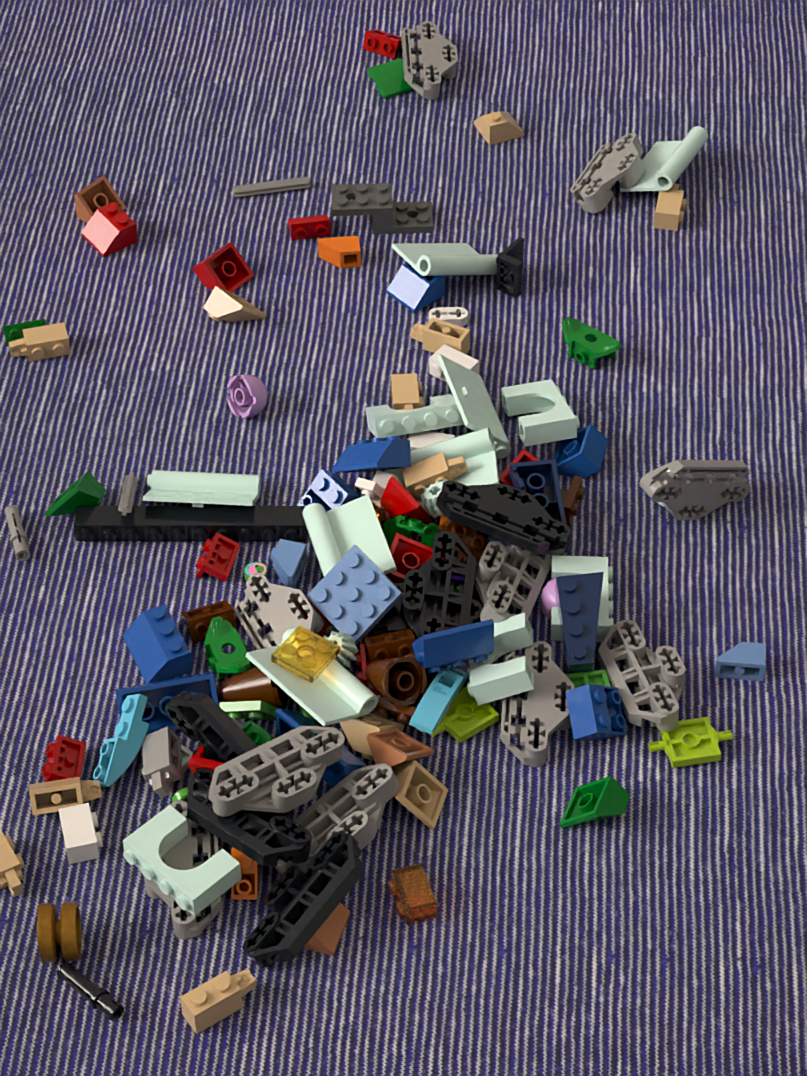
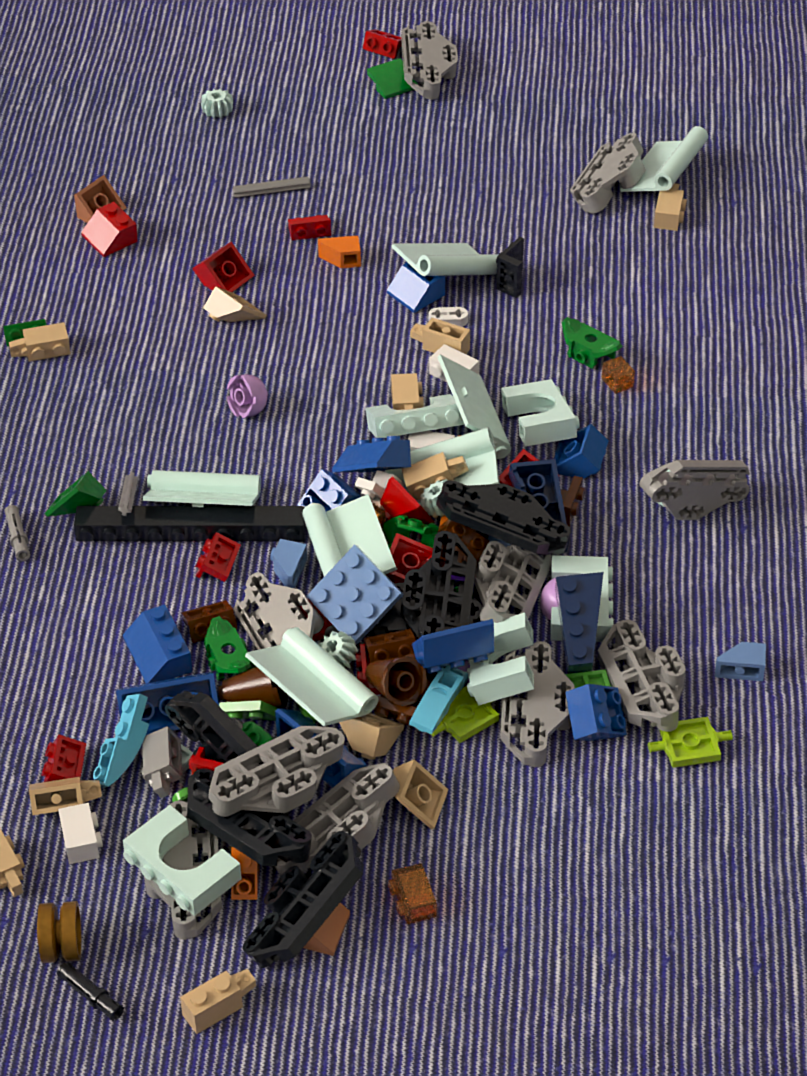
(217, 103): none -> light aqua gear
(255, 567): tile -> none
(305, 654): clear yellow plate -> none
(387, 216): dark grey bracket -> none
(396, 748): nougat slope -> none
(498, 127): tan slope -> none
(595, 802): green slope -> none
(618, 374): none -> clear orange brick

